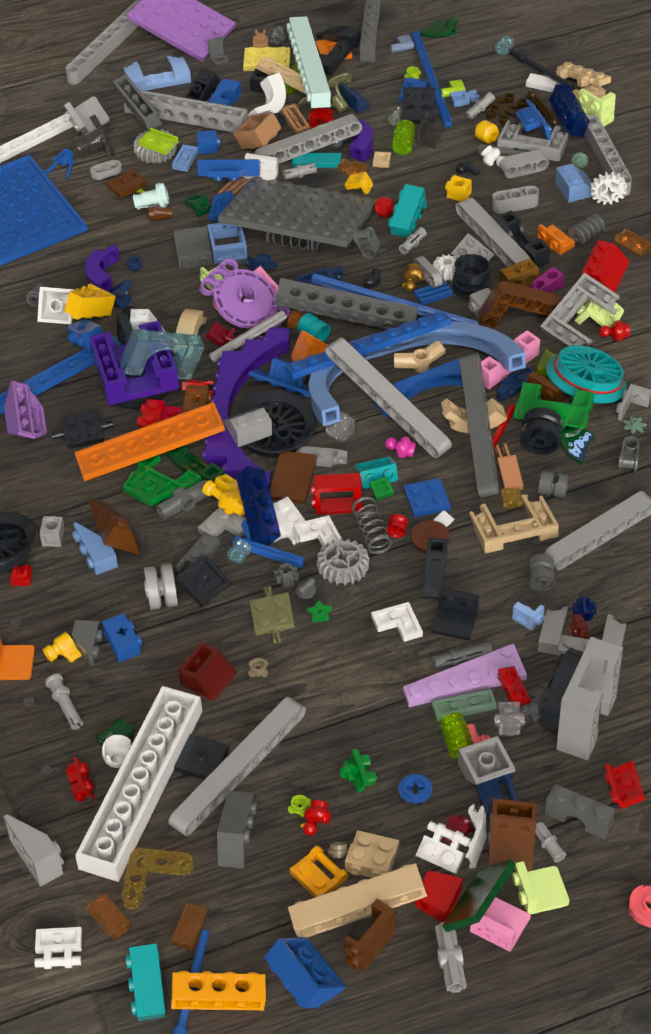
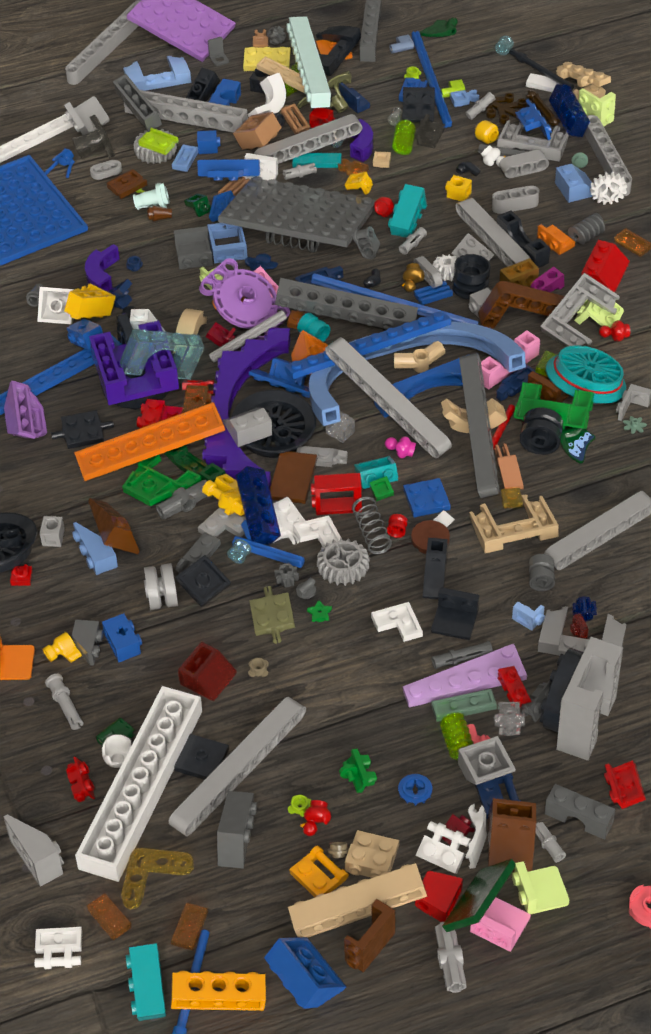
(553, 484): dark grey wheel -> none
(629, 453): dark grey piece -> none

